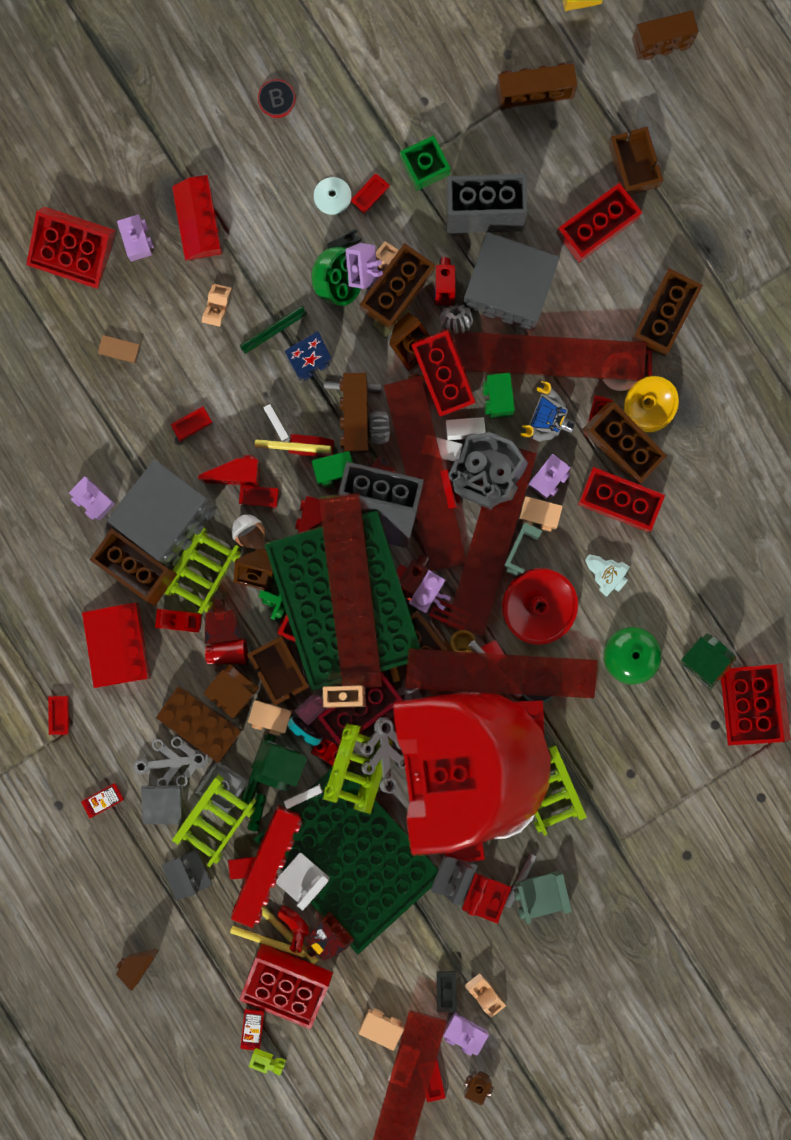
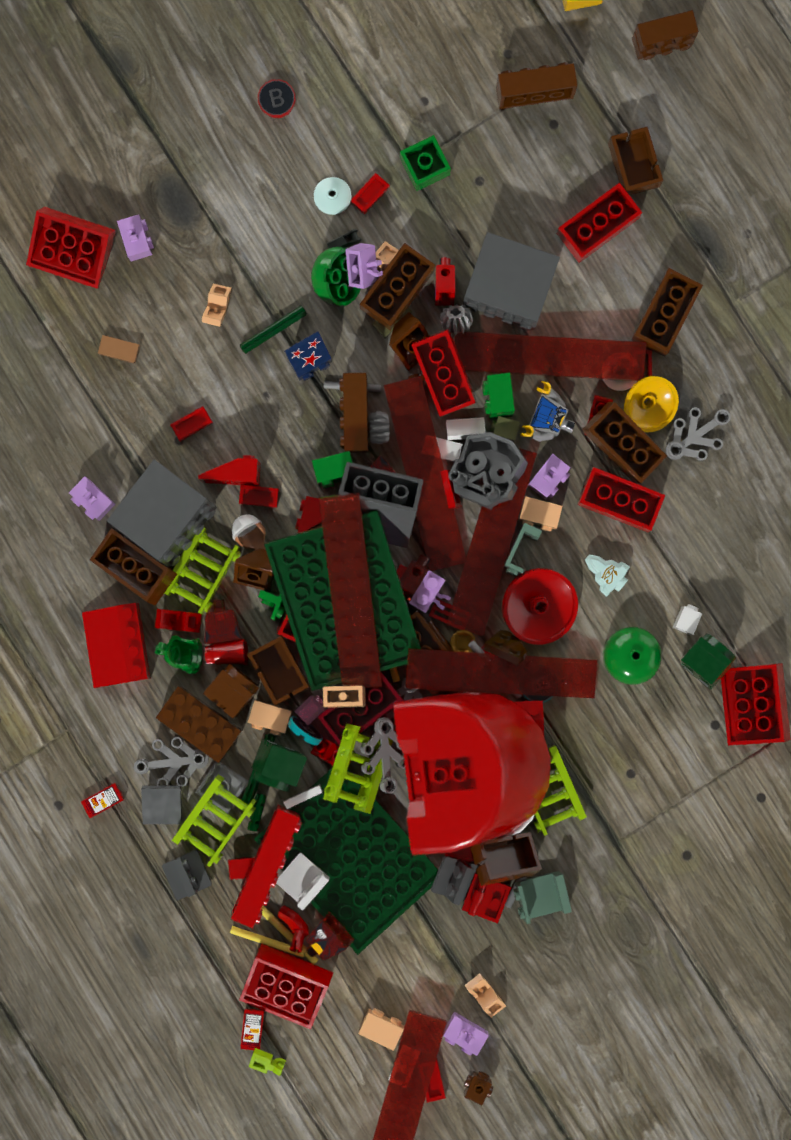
(58, 715): red tile -> none
(134, 967): reddish brown slope -> none
(182, 653): none -> green helmet
(197, 218): red slope -> none
(276, 423): white tile -> none
(293, 446): light yellow bar -> none
(305, 439): red slope -> none
(446, 991): pearl dark grey plate -> none
(486, 203): dark grey brick -> none
(505, 428): none -> olive brick
(506, 646): none -> dark brown plate
(506, 862): none -> reddish brown piece
(687, 619): none -> white brick
(694, 436): none -> light grey plant

